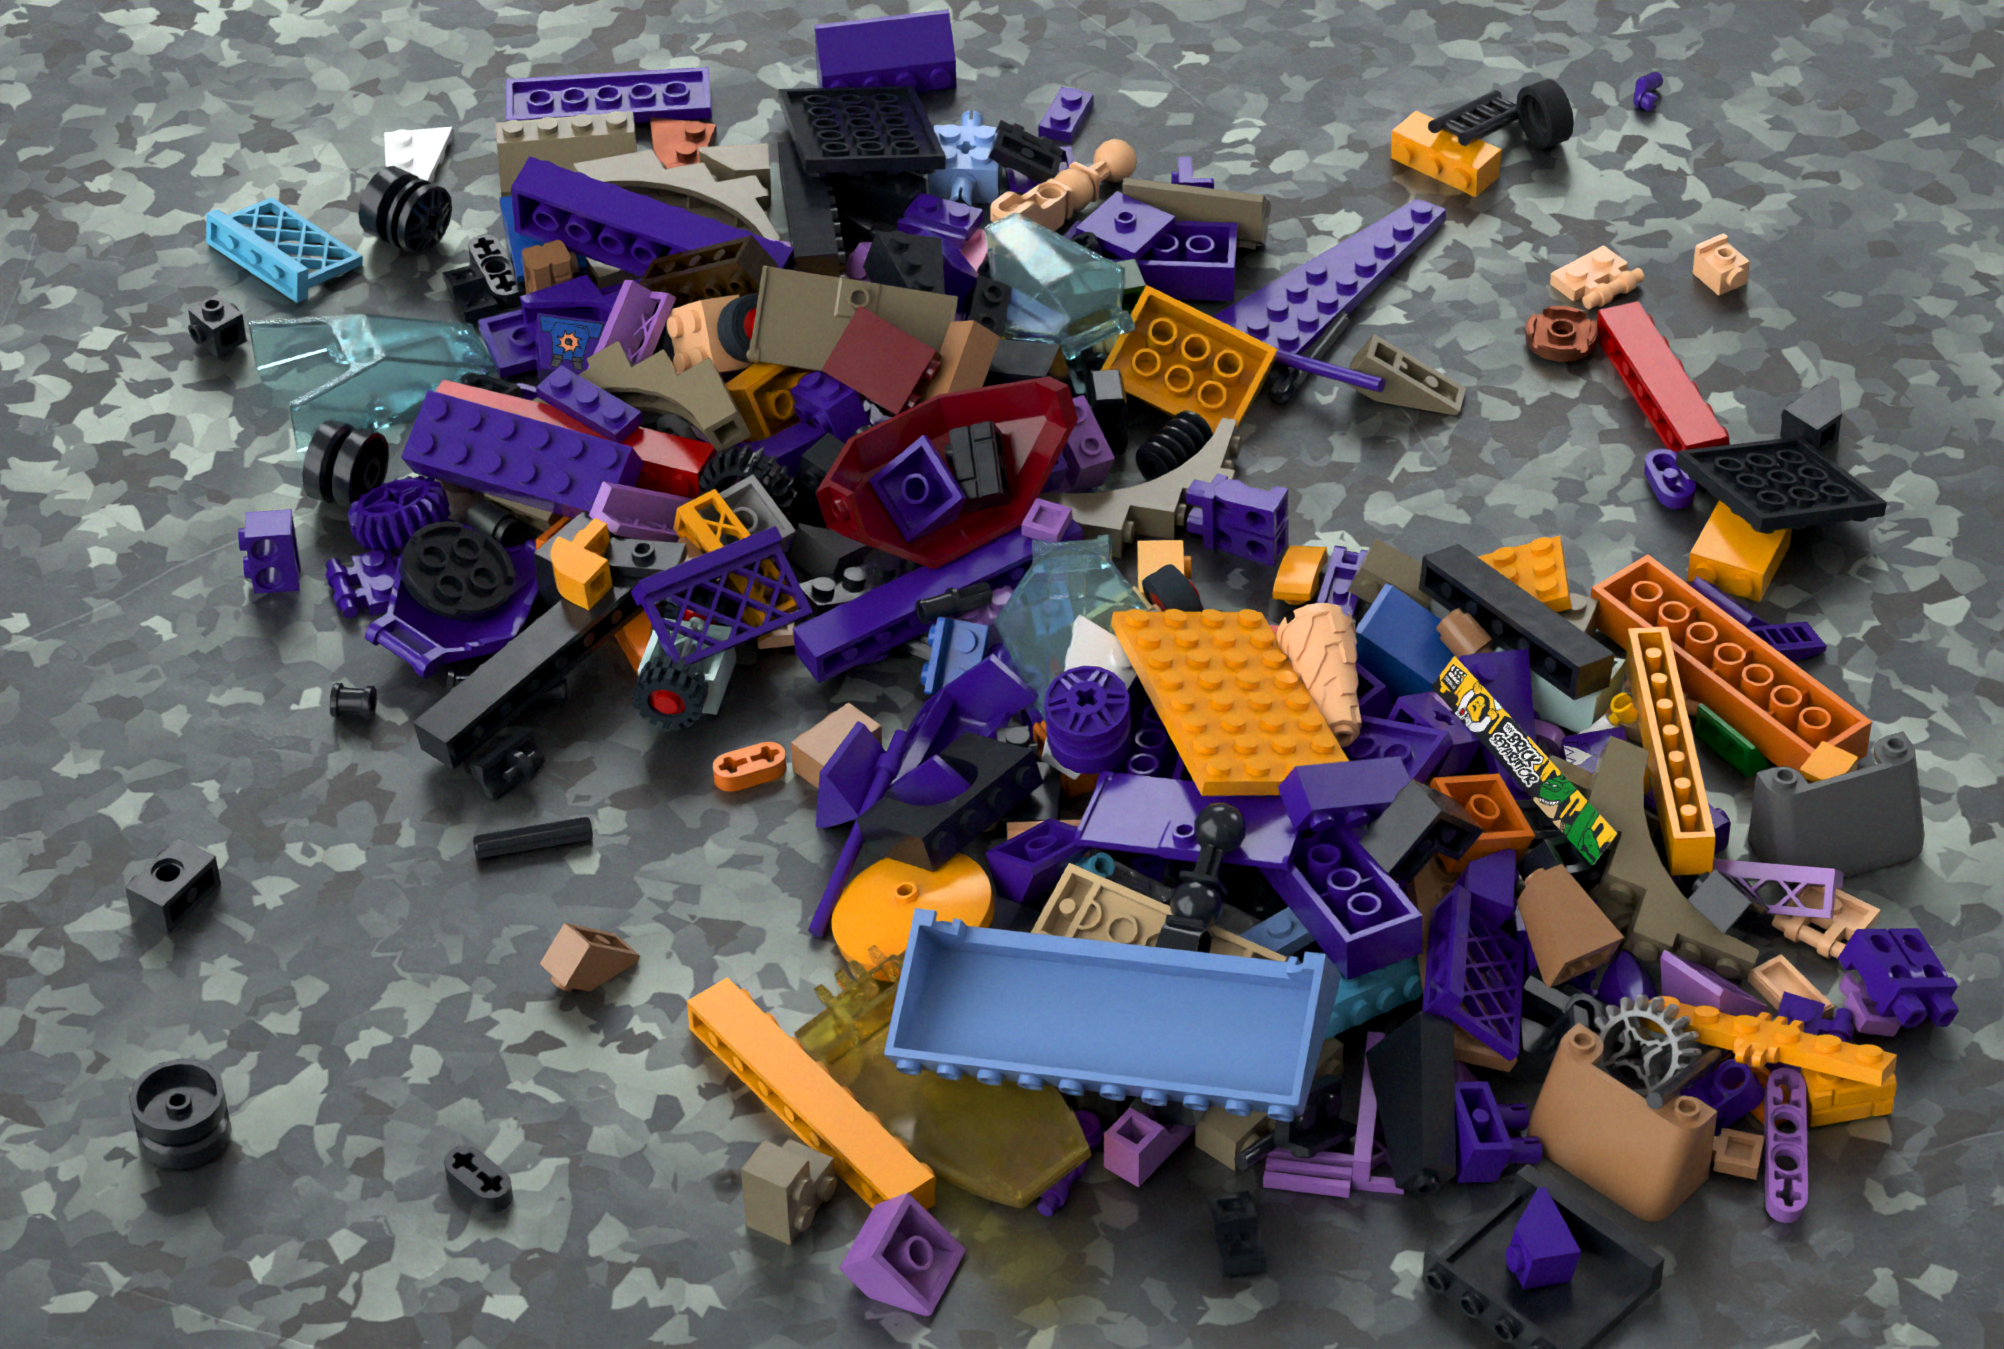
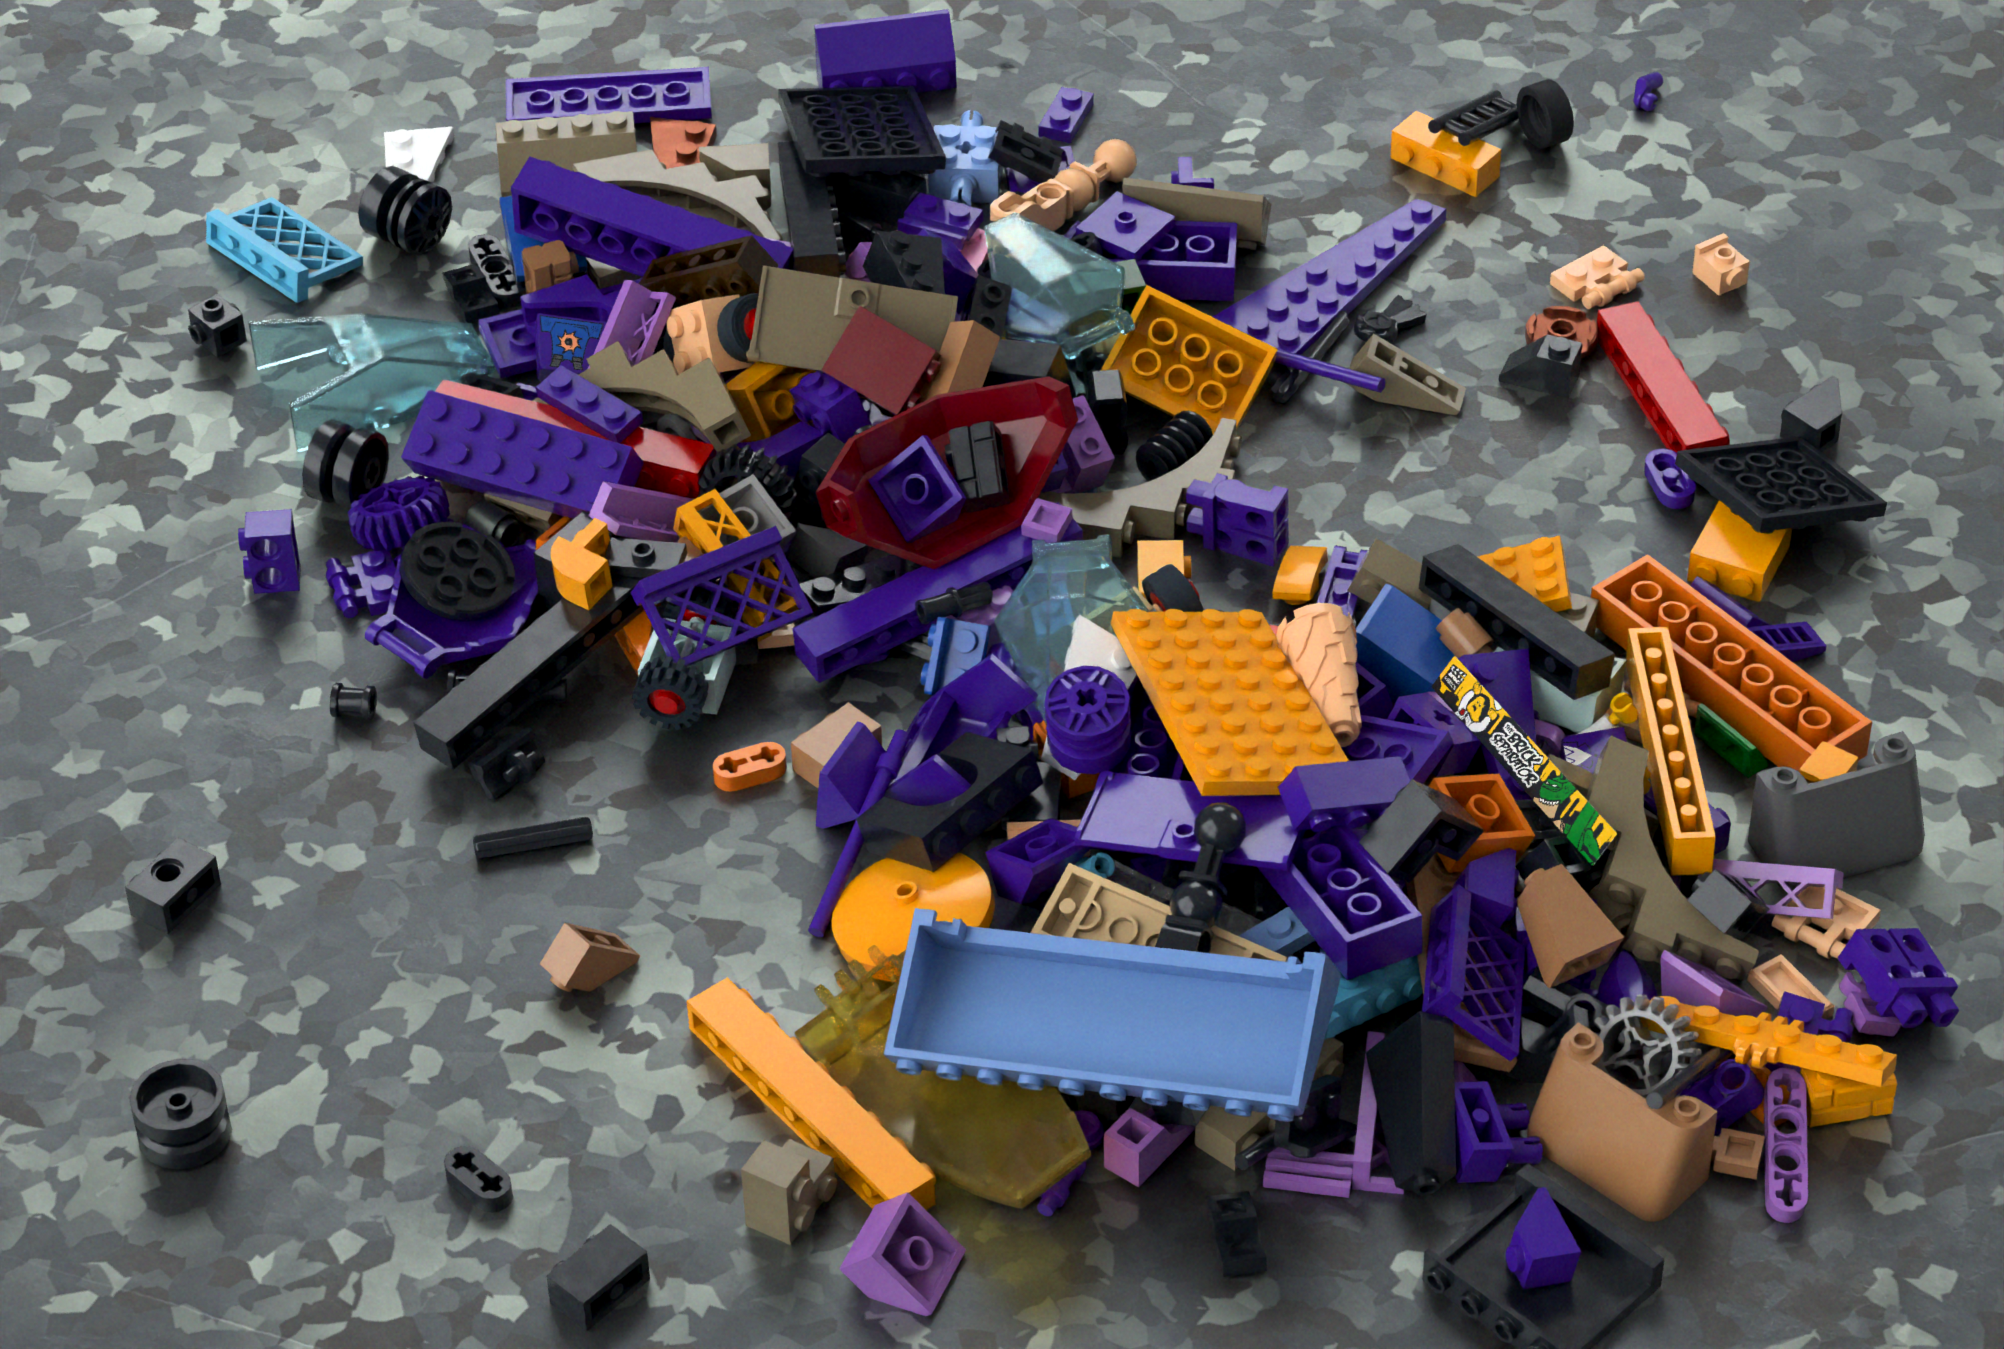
(598, 1277): none -> black brick
(1396, 316): none -> black piece
(1545, 366): none -> black slope

